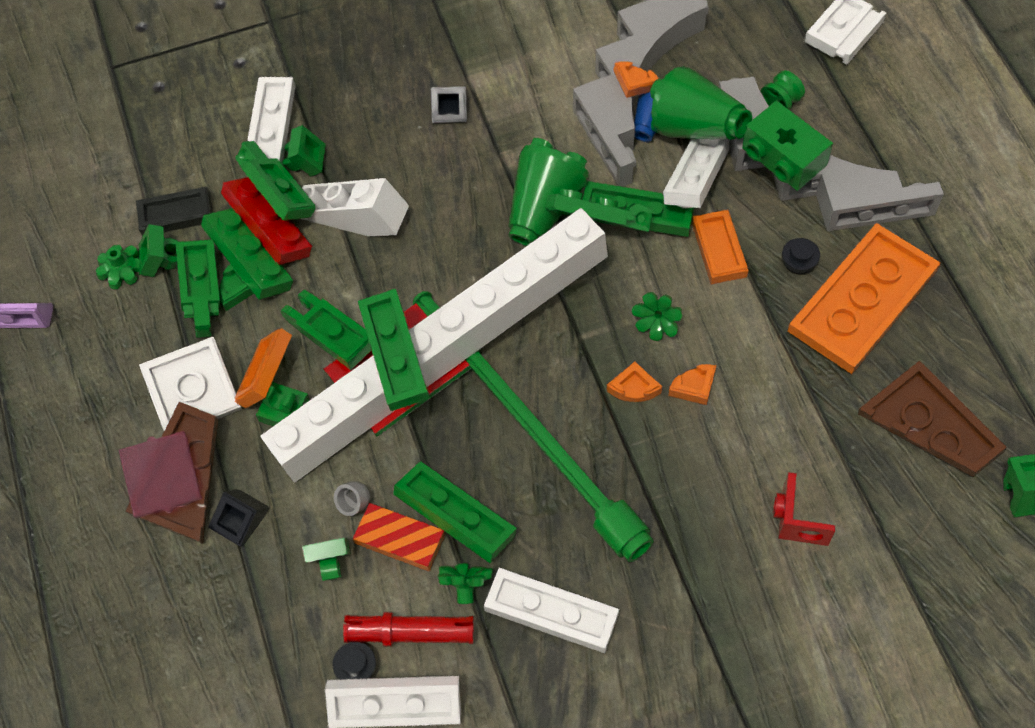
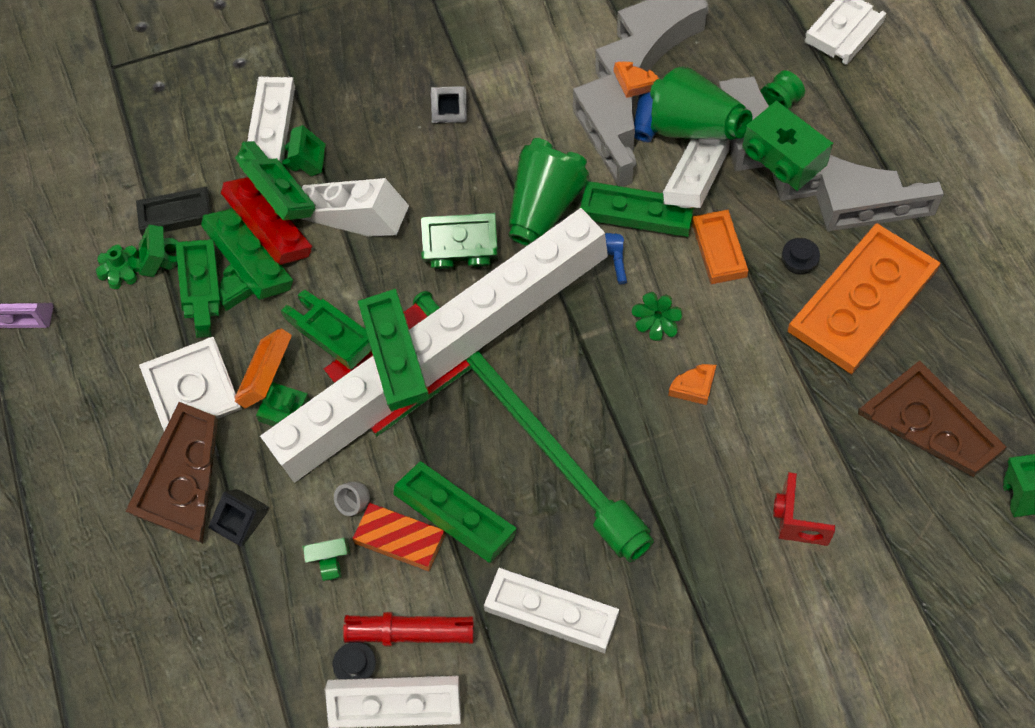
(159, 474): clear pink piece -> none
(459, 239): none -> bracket
(464, 579): green plant -> none
(602, 211): green hinge -> none
(615, 247): none -> blue hand
(634, 385): orange tile -> none

